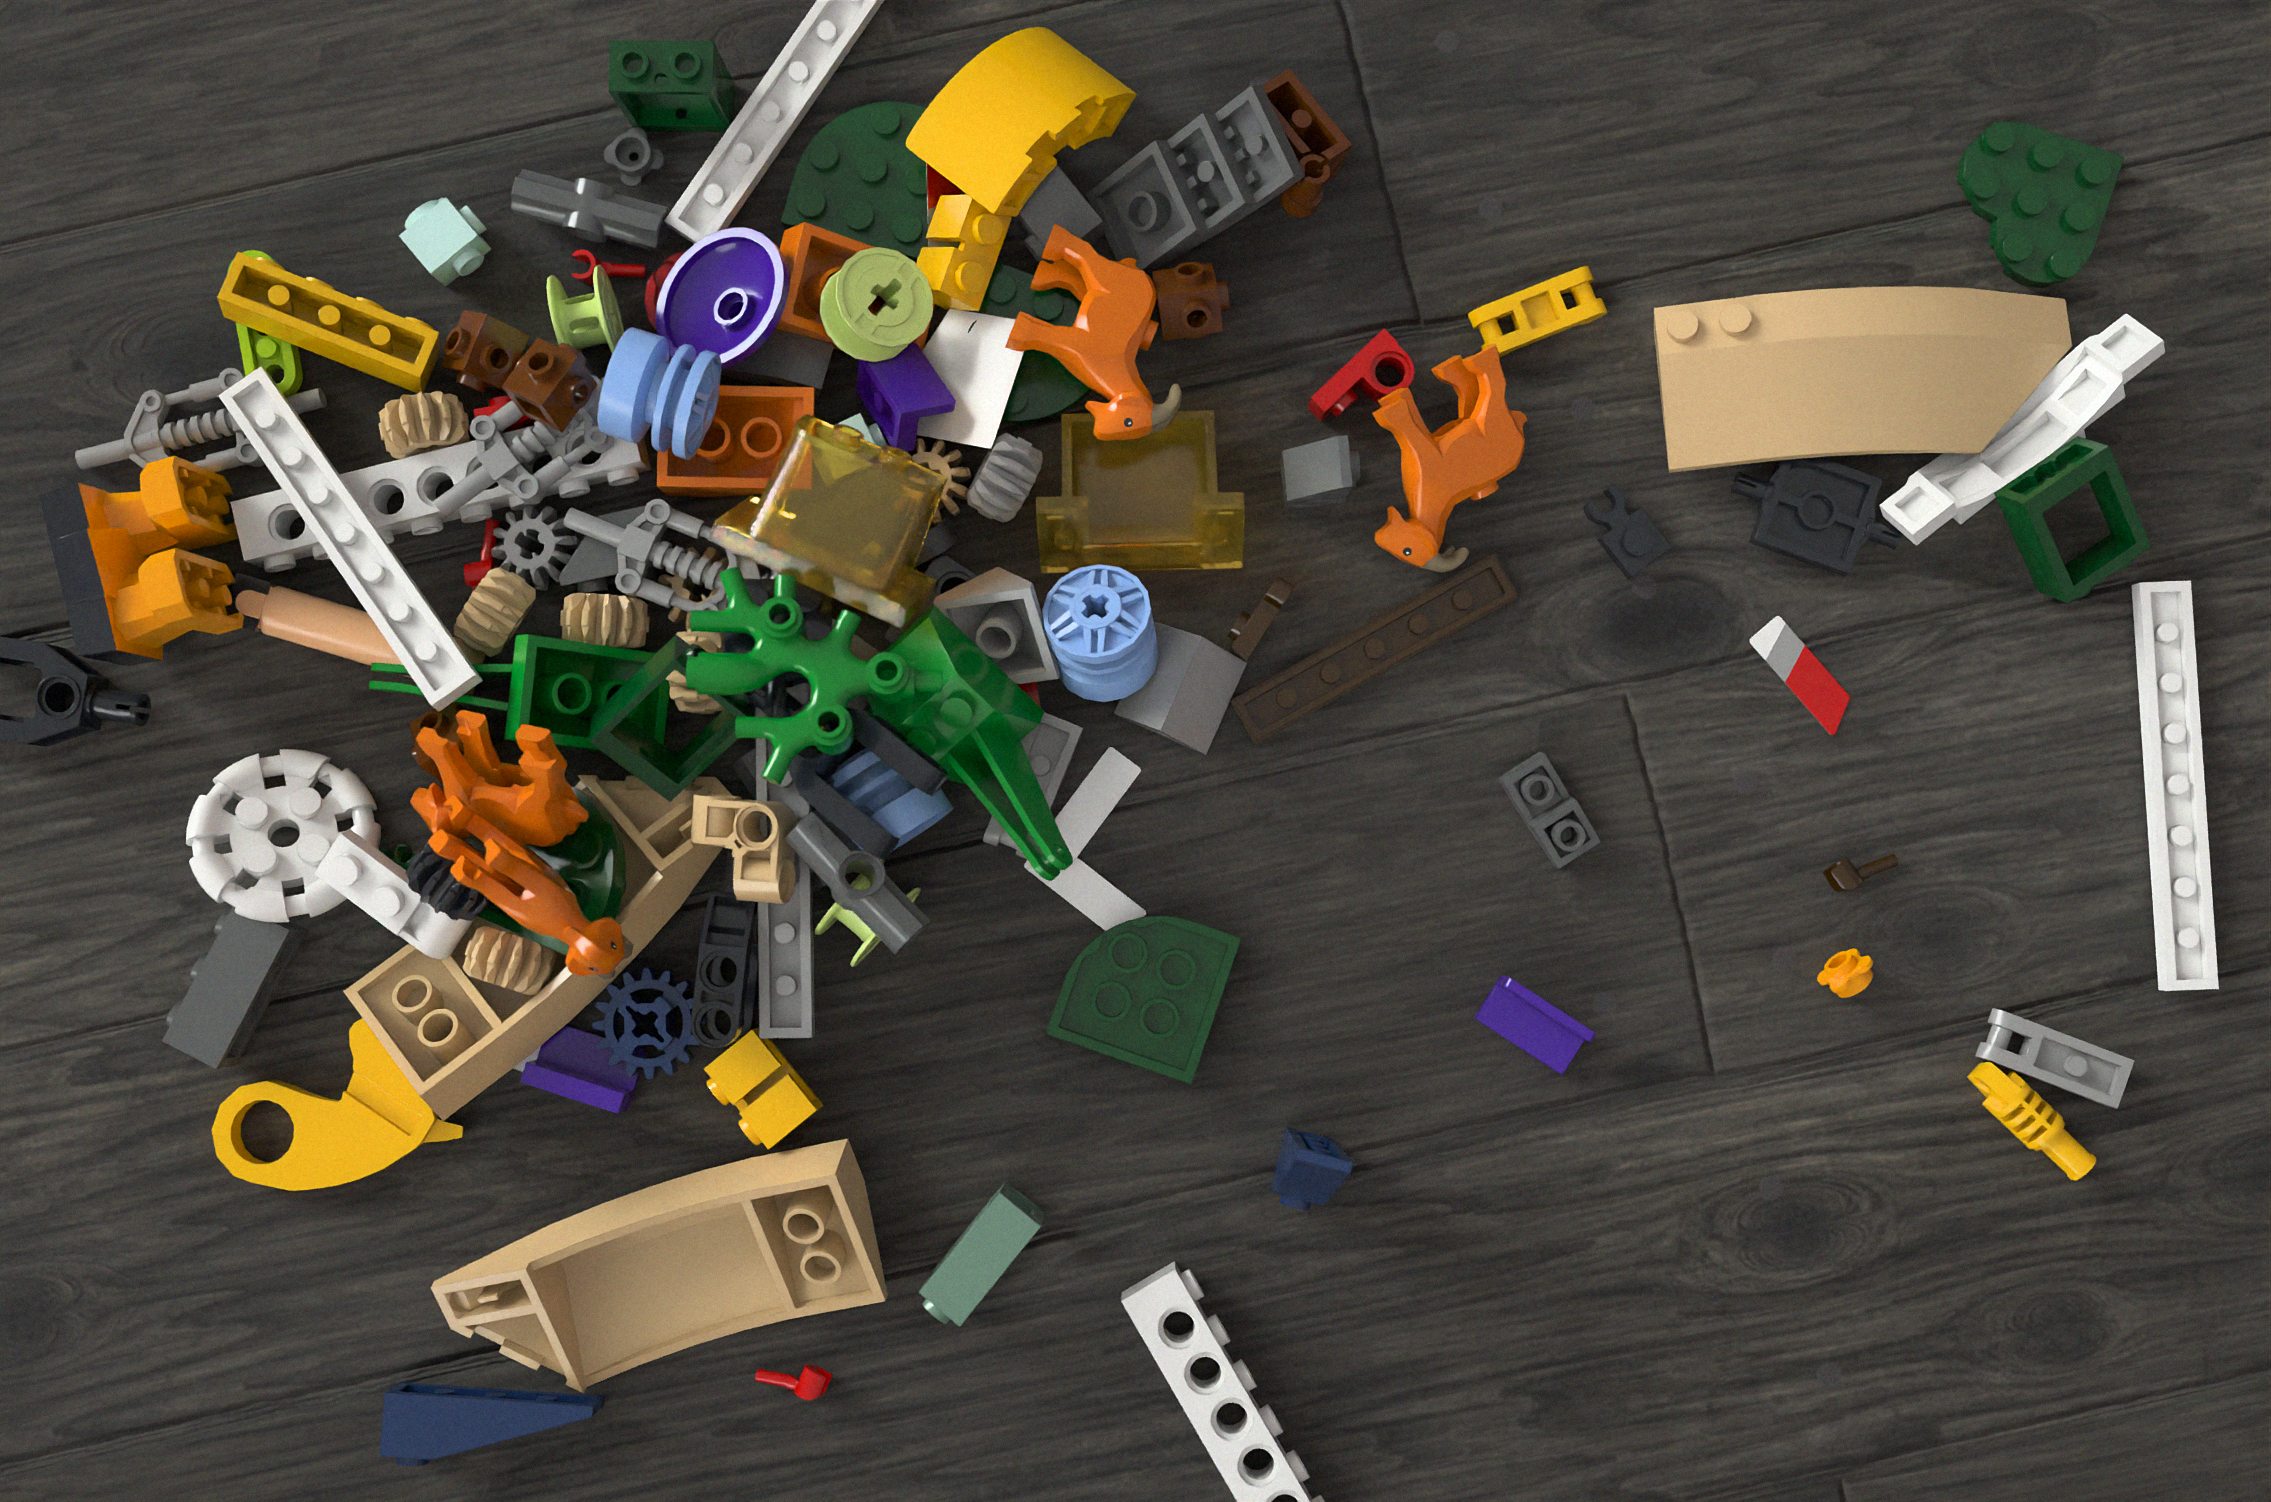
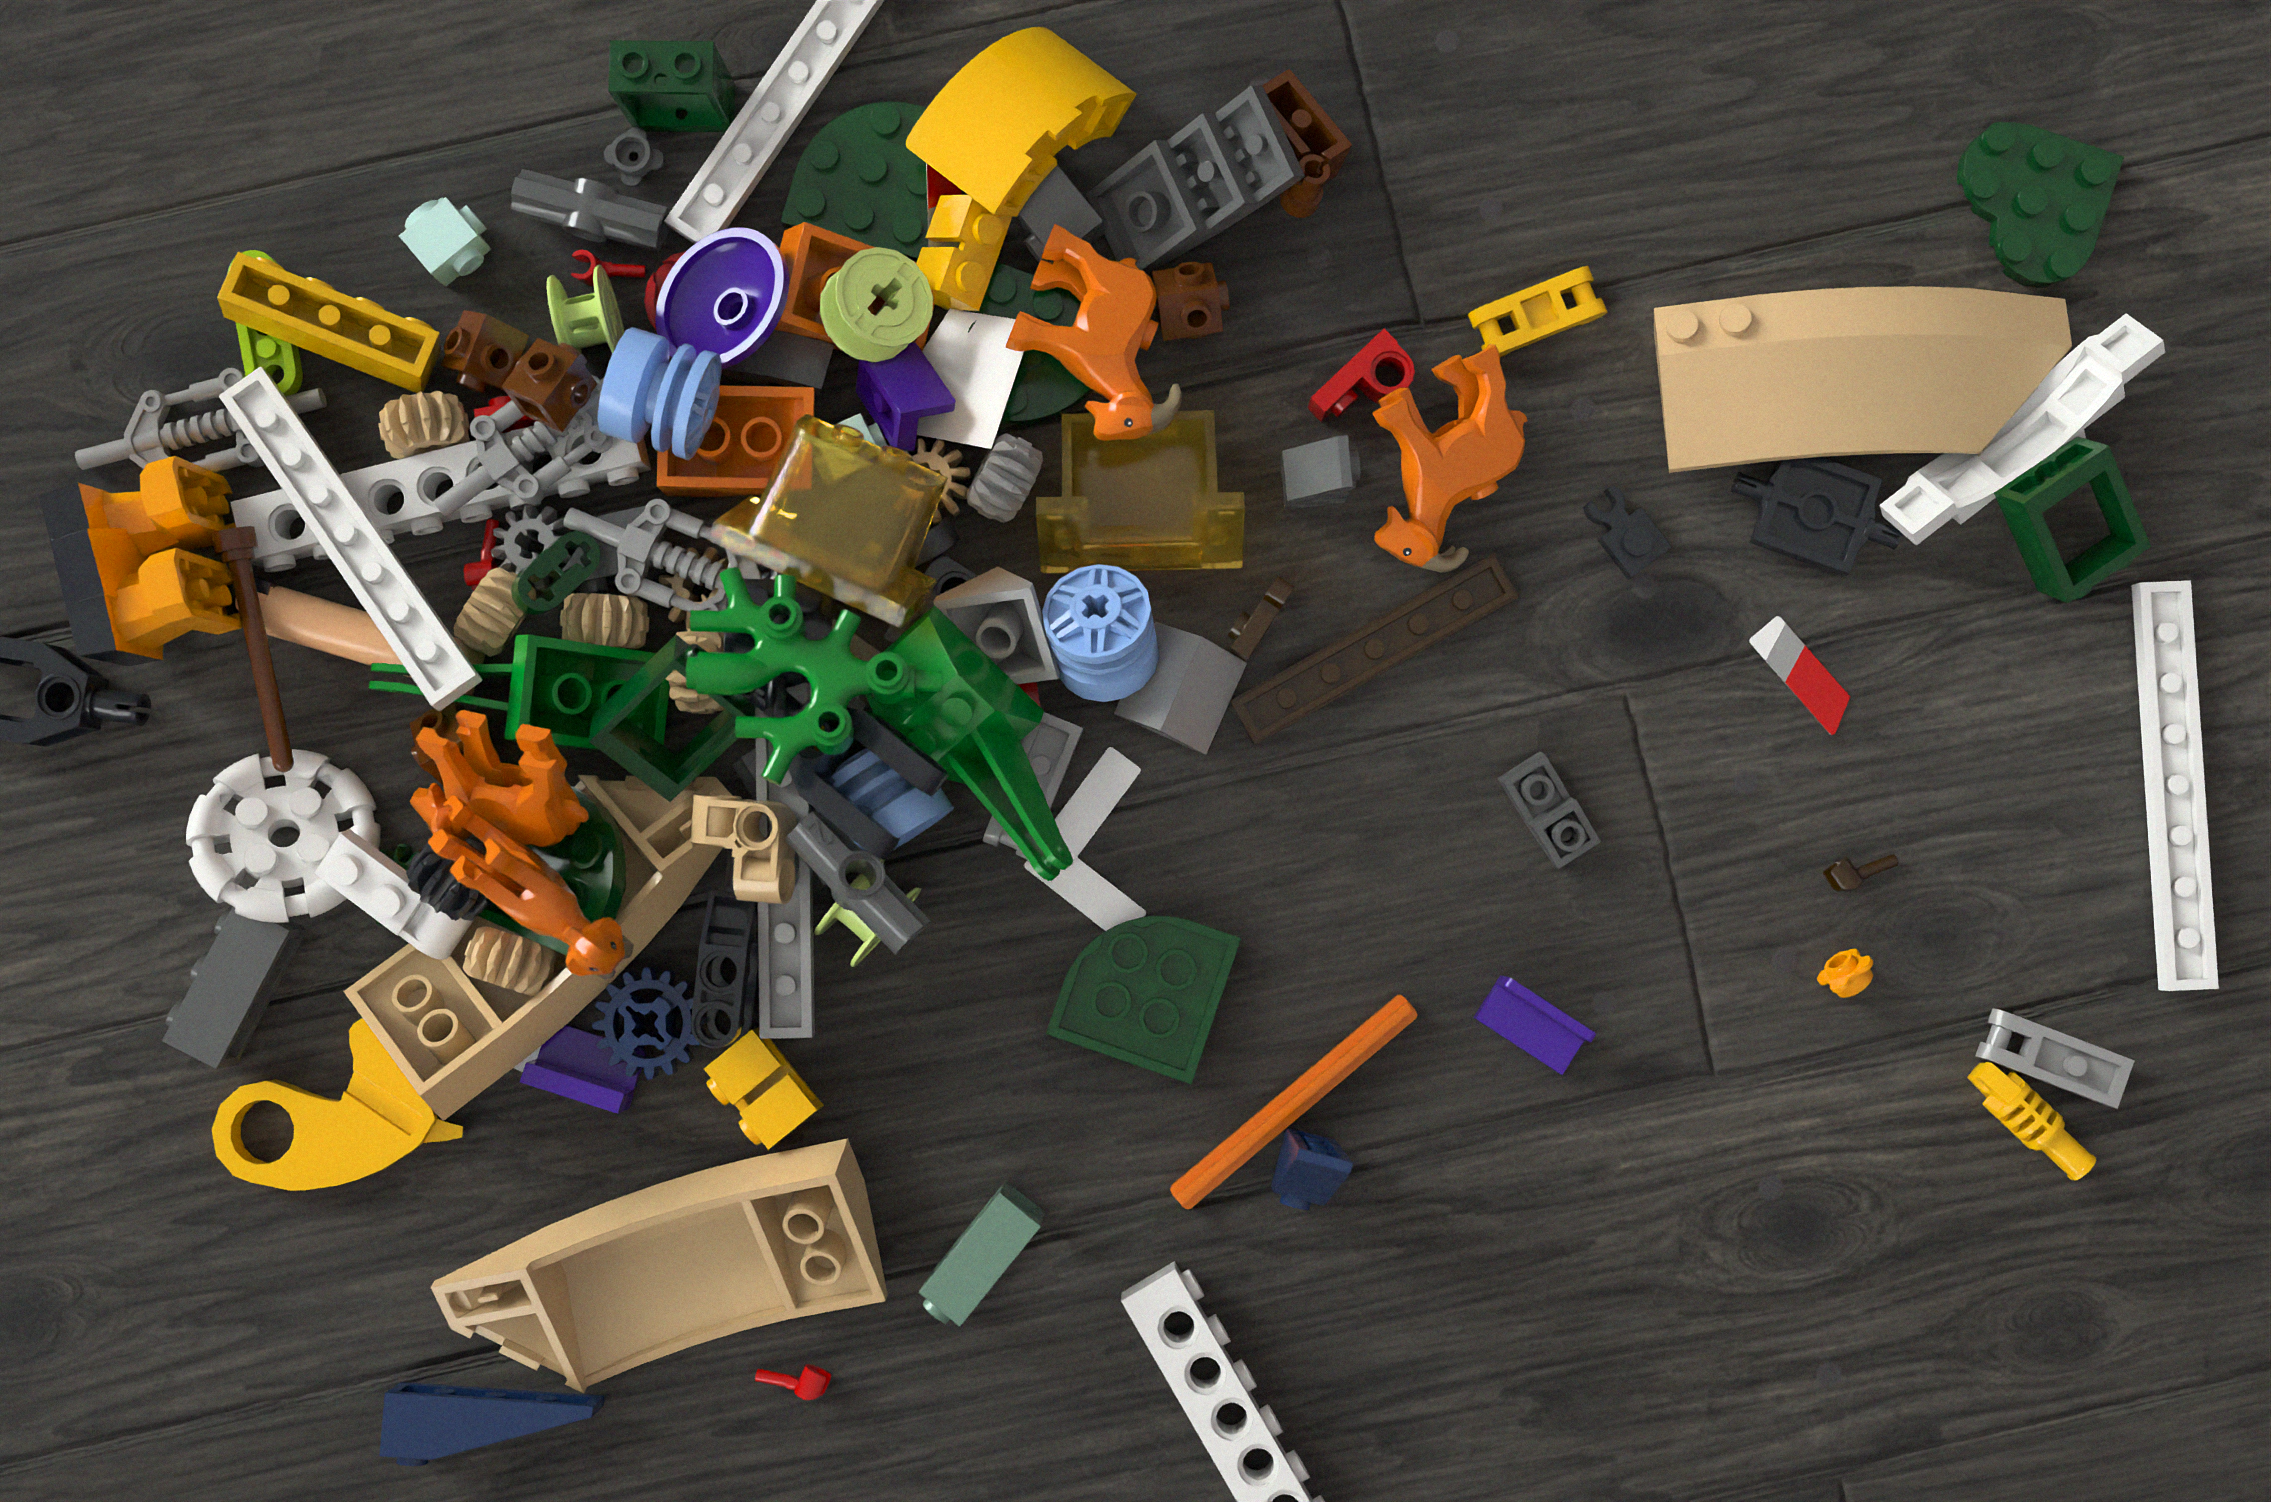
(237, 550): none -> reddish brown piece
(564, 581): none -> dark green beam
(1293, 1102): none -> orange axle

